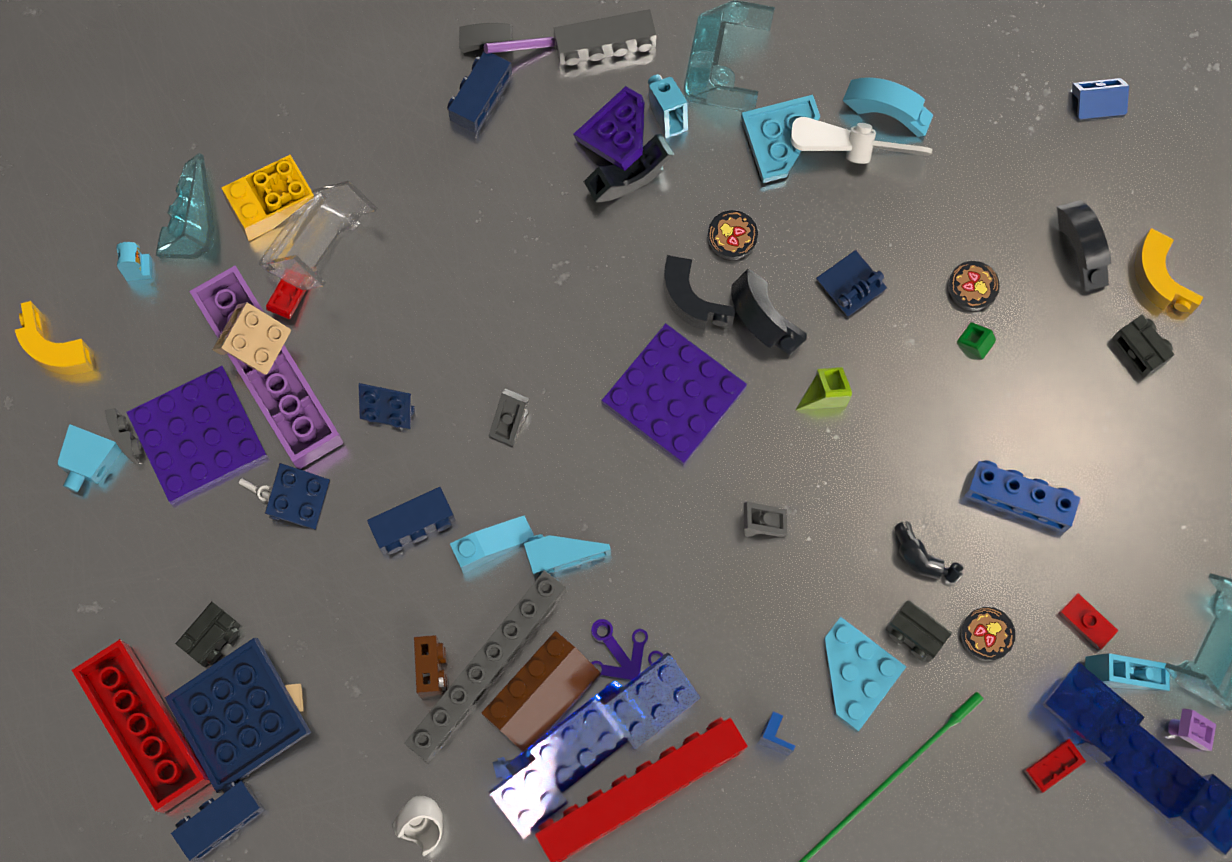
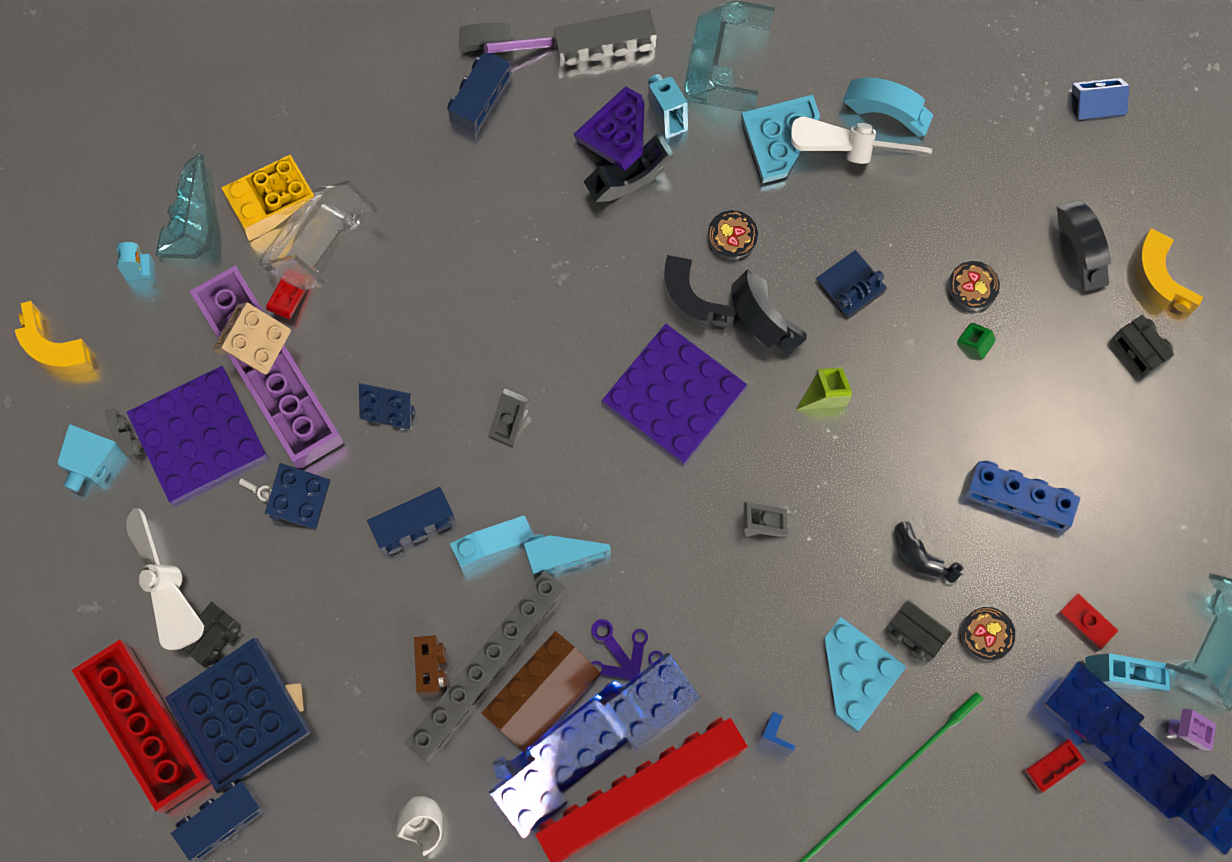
(174, 616): none -> white piece

